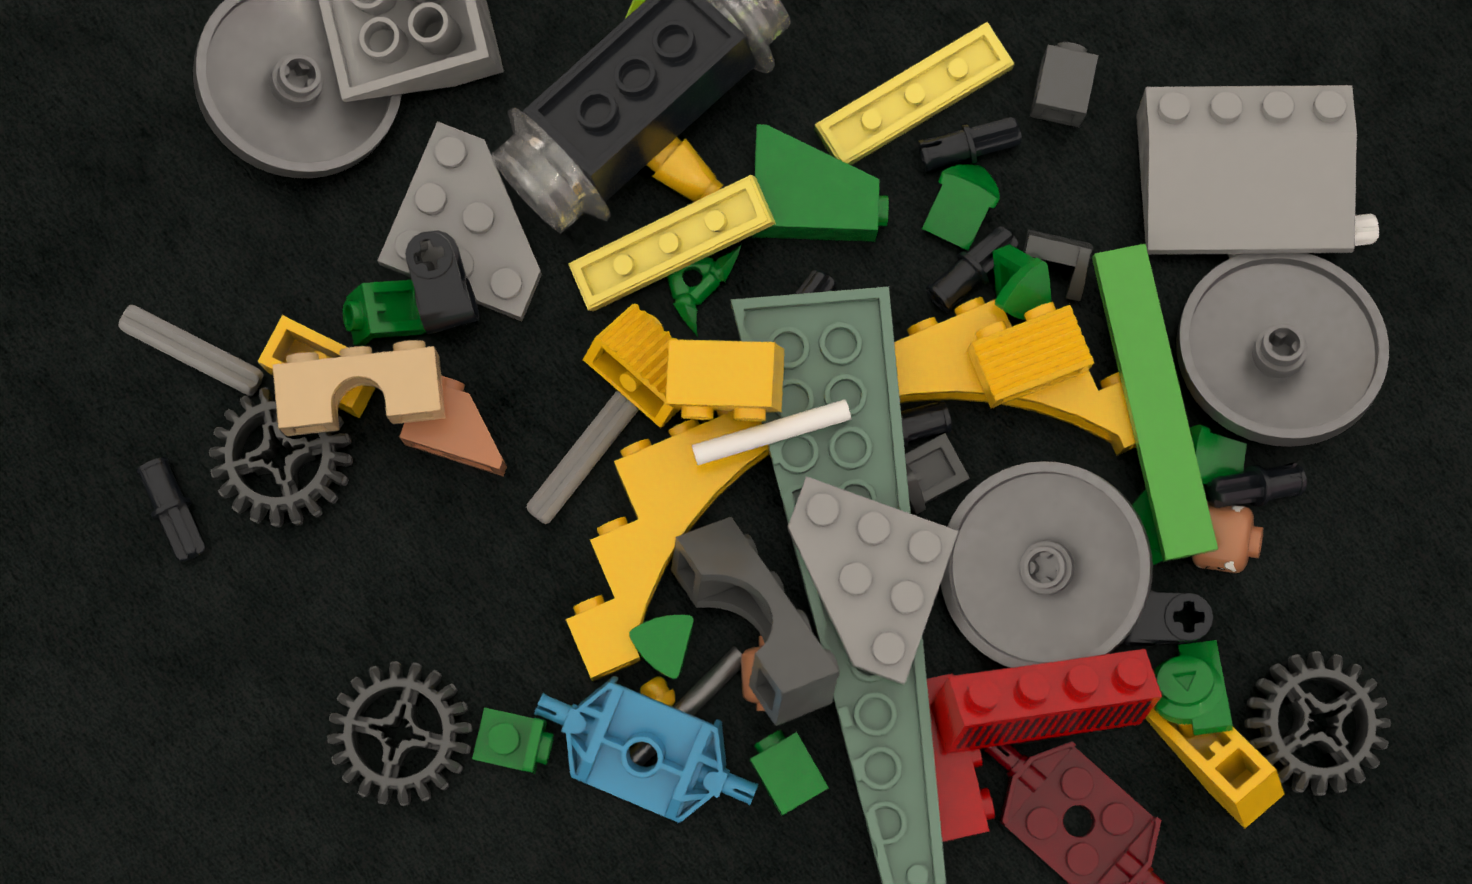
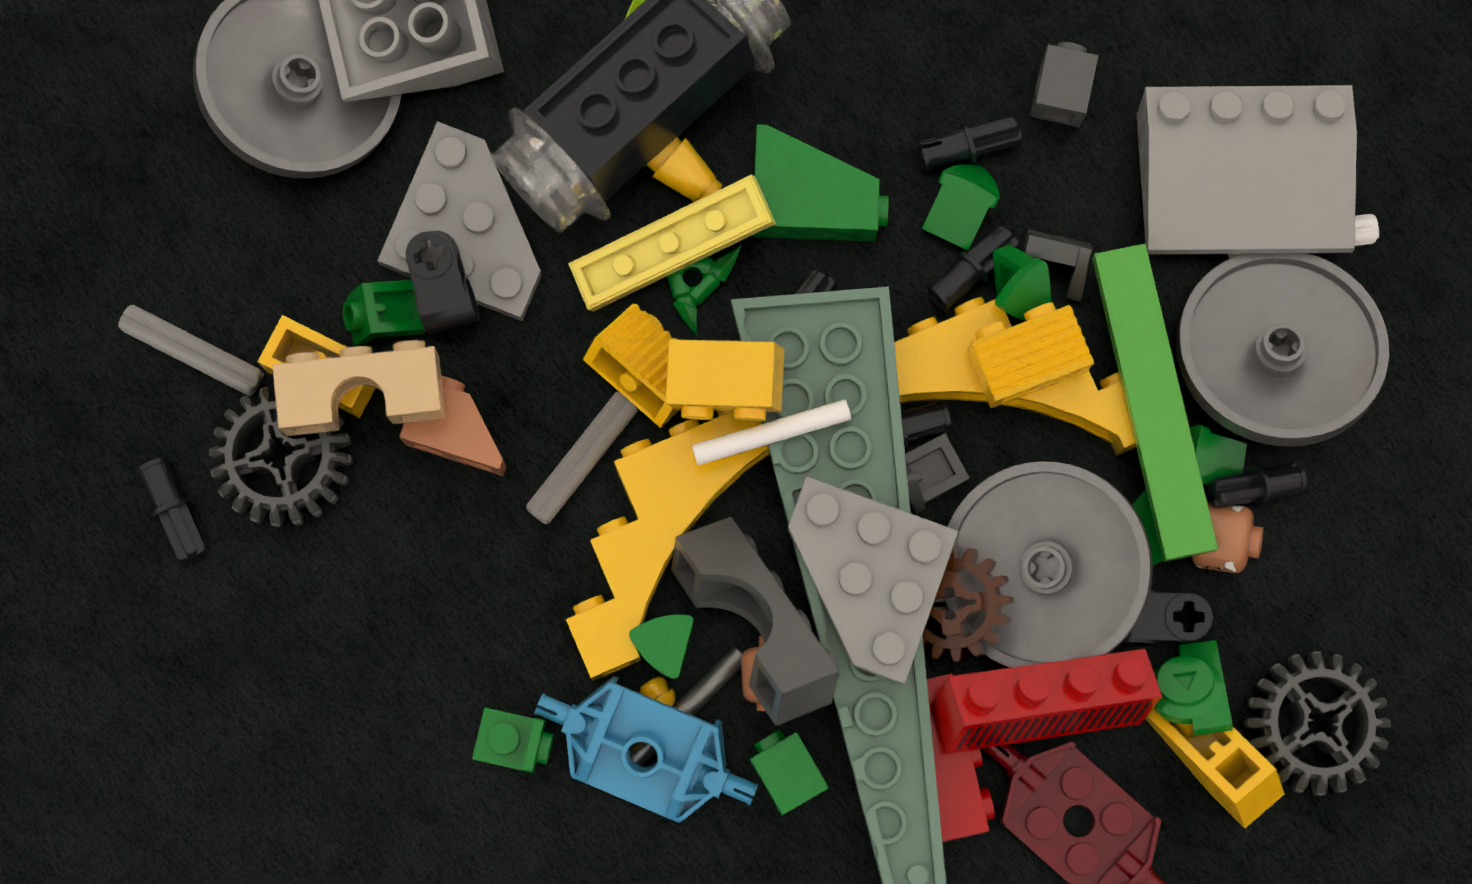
(395, 757): dark grey gear -> none
(914, 95): light yellow tile -> none
(958, 626): none -> reddish brown gear

